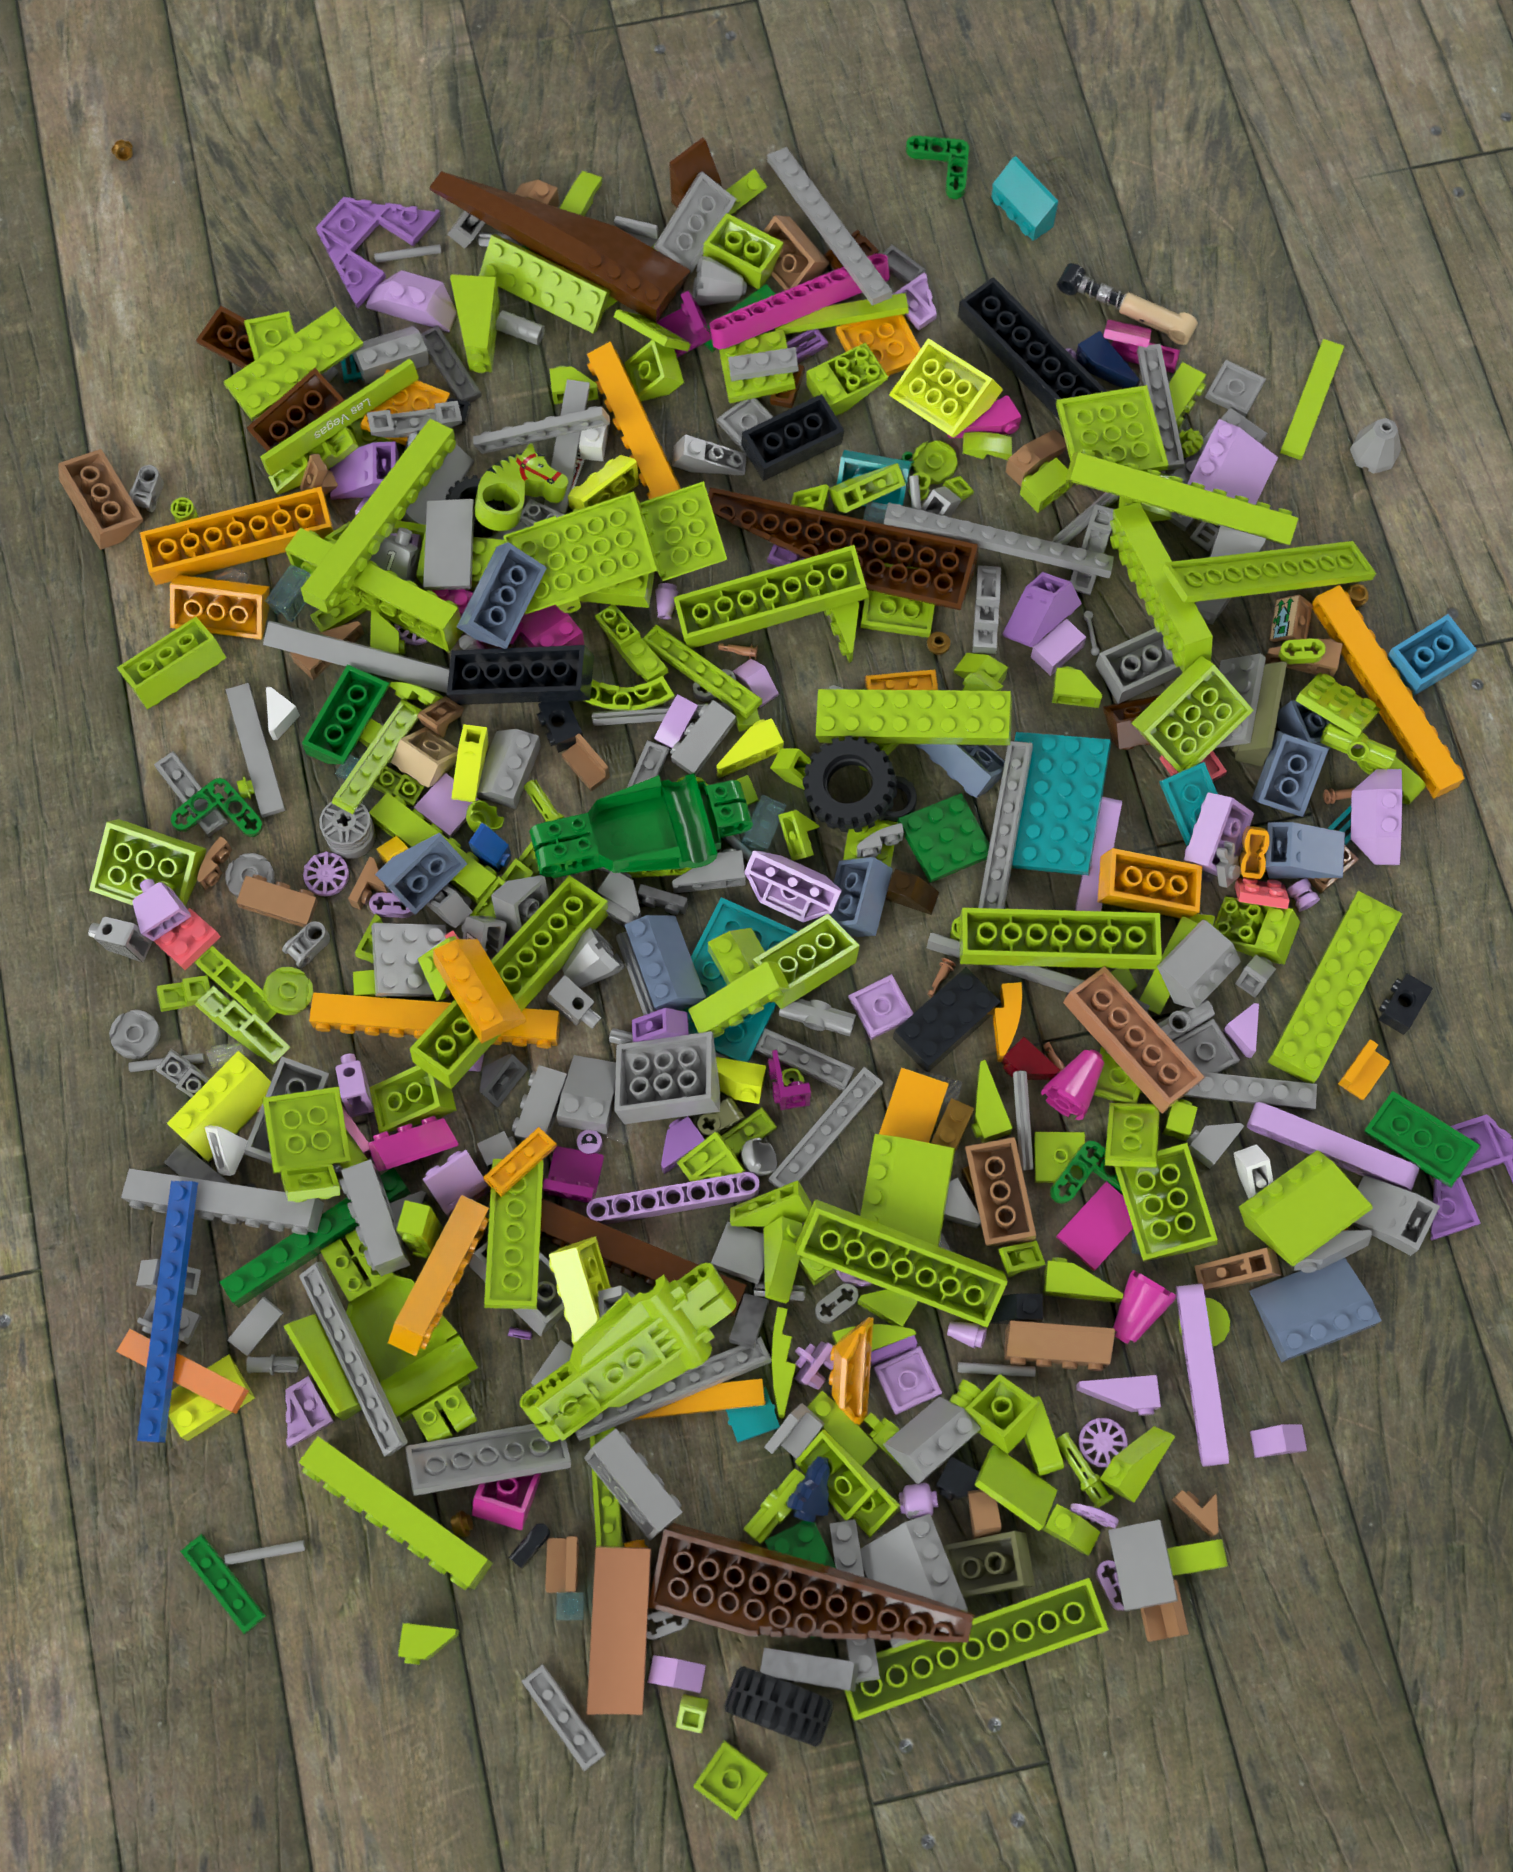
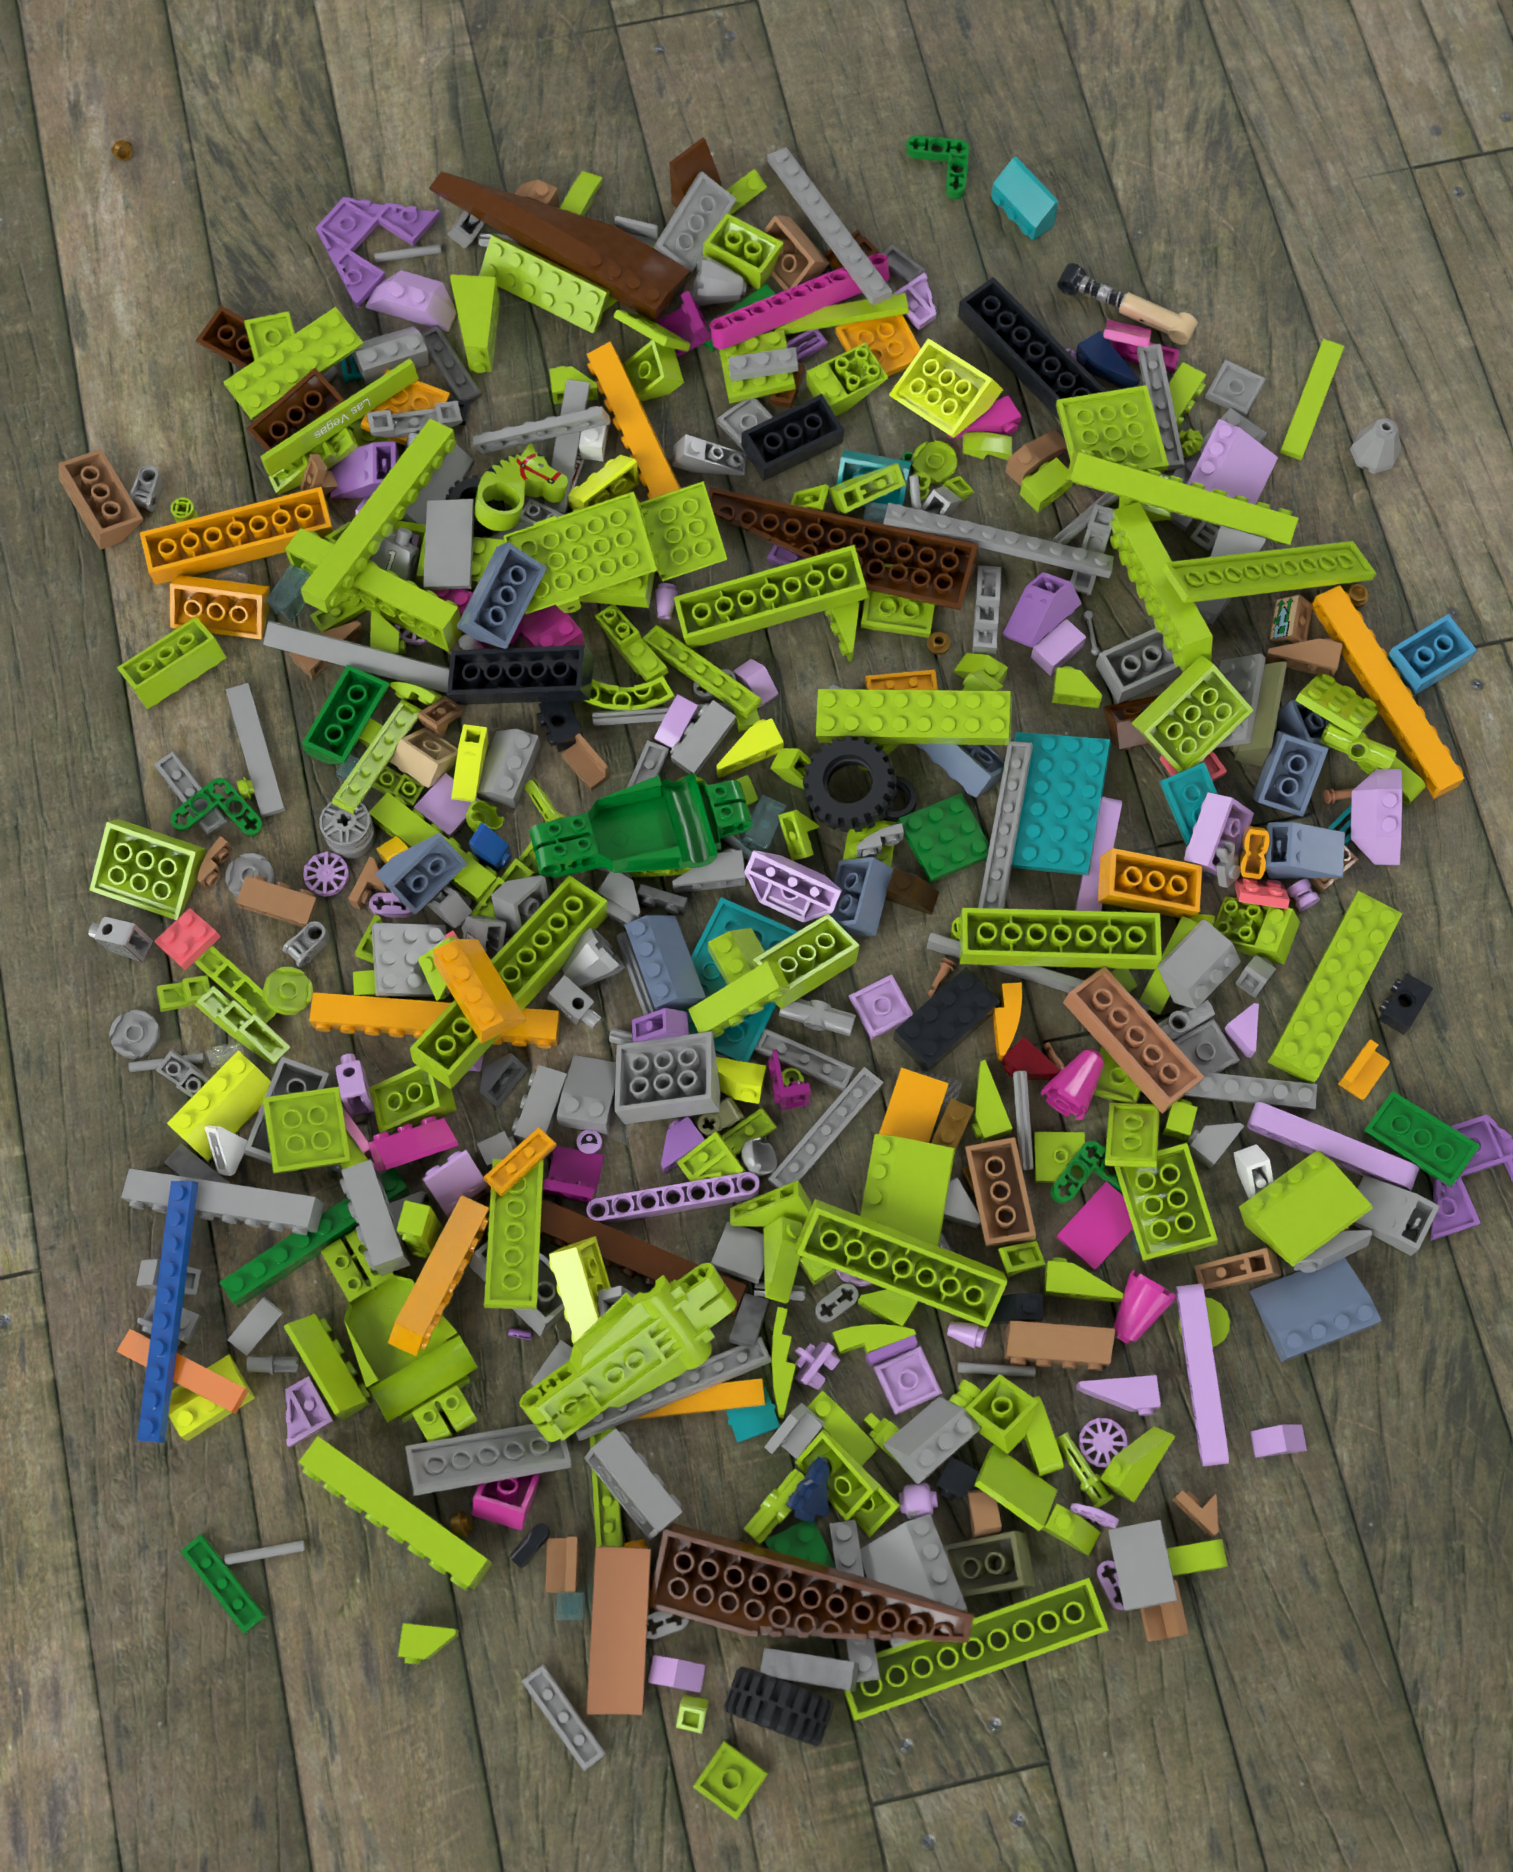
(158, 909): lavender torso -> none
(280, 713): white slope -> none
(310, 1182): lime plate -> none
(353, 1359): light grey tile -> none
(520, 327): light grey axle -> none
(741, 650): nougat piece -> none
(852, 1371): light orange wedge -> none
(1301, 648): lime beam -> none

